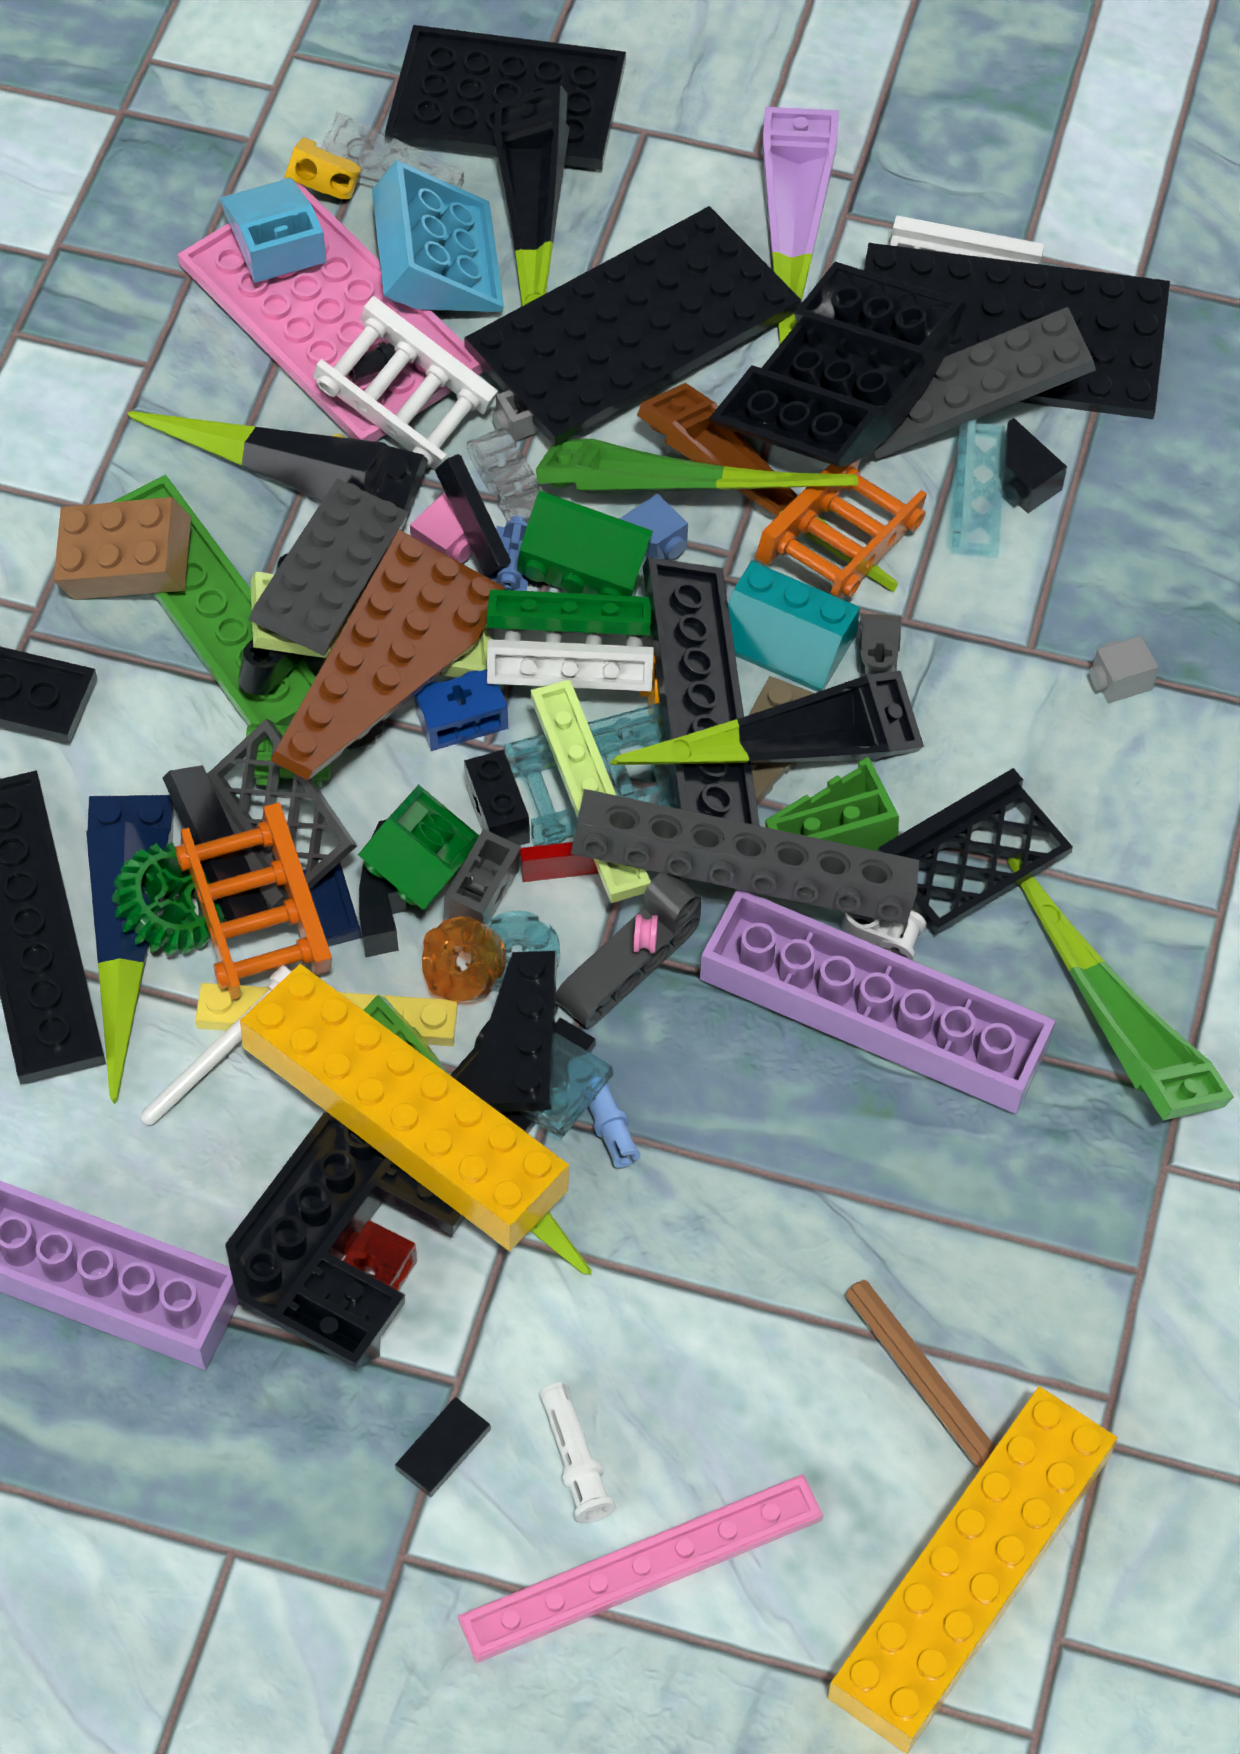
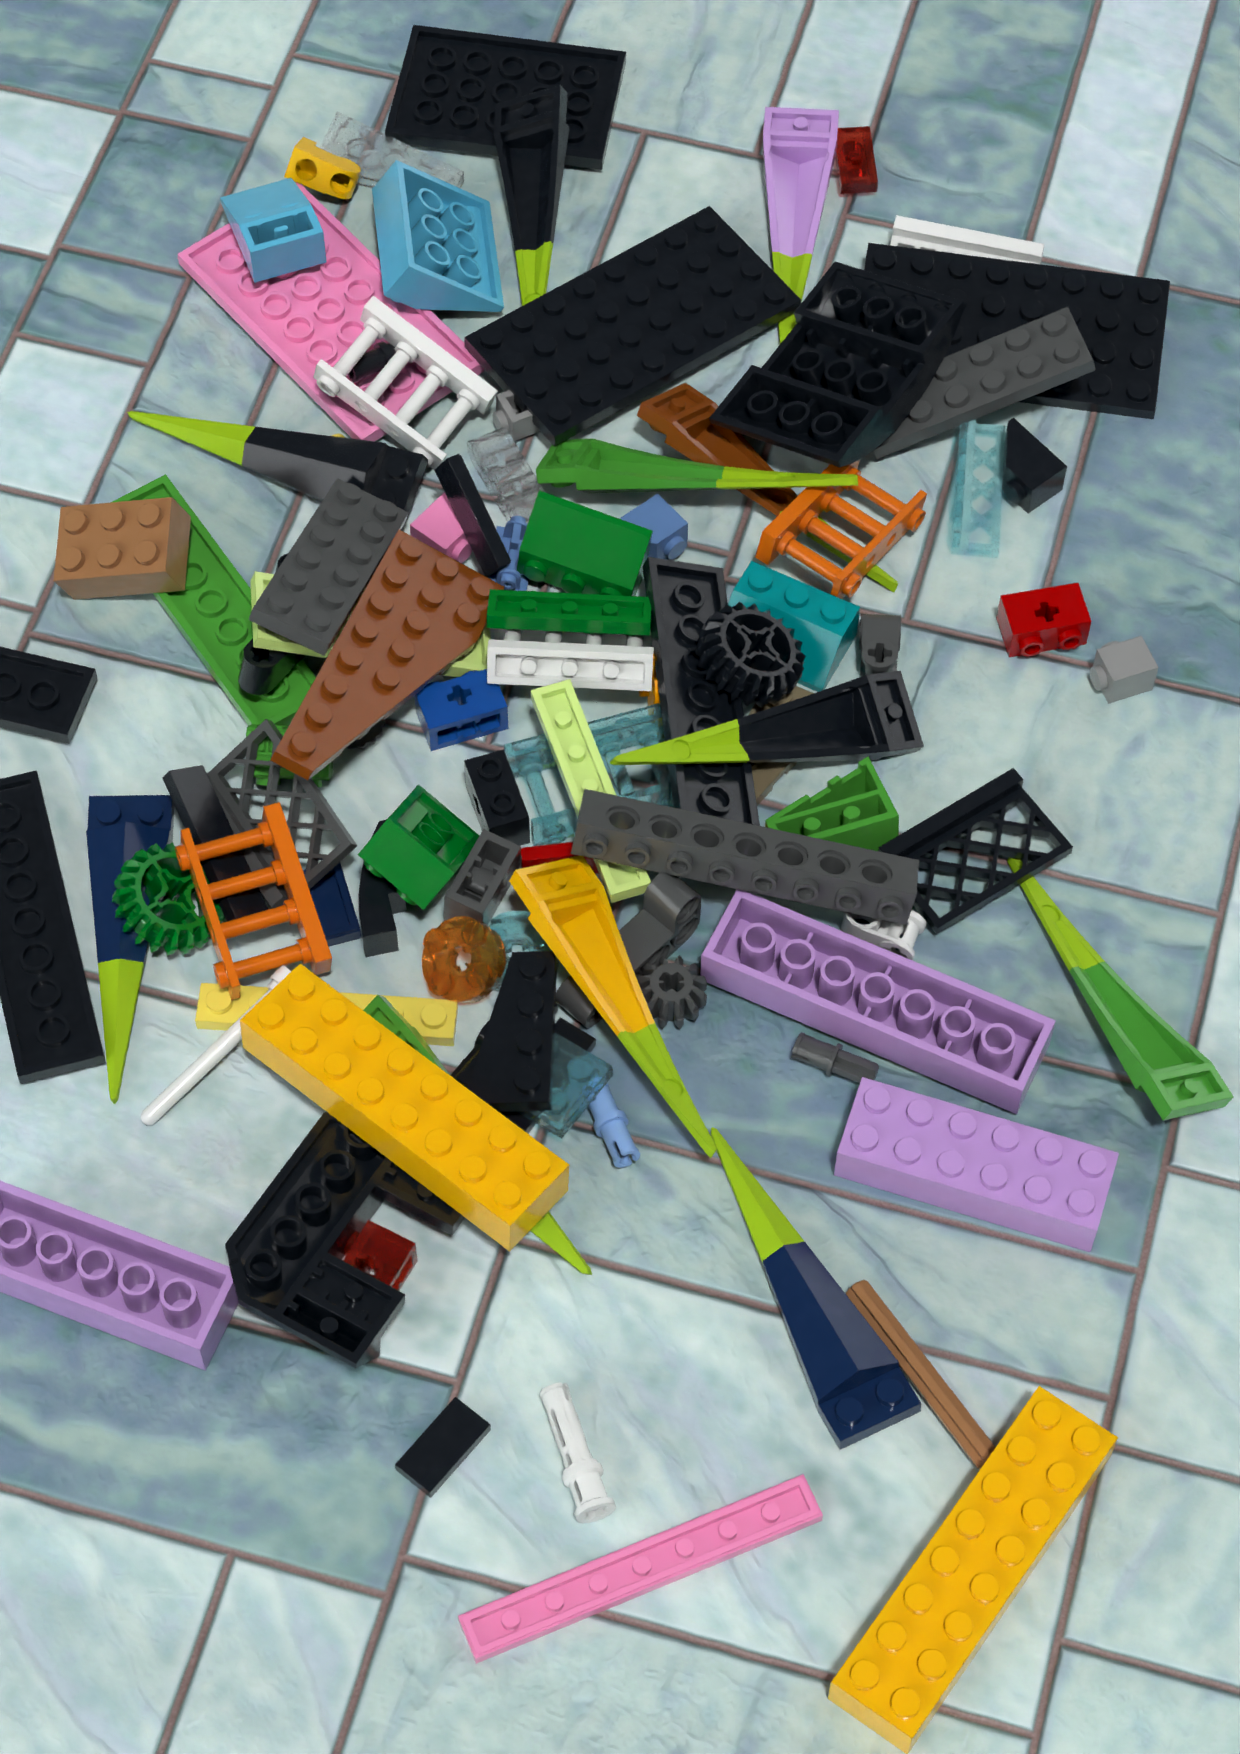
(579, 927): none -> yellow plate
(645, 933): bright pink bush -> none
(673, 991): none -> dark grey gear
(750, 654): none -> black gear
(833, 1059): none -> dark grey axle
(842, 1357): none -> dark blue plate
(856, 161): none -> clear red plate
(976, 1164): none -> lavender brick
(1043, 620): none -> red brick

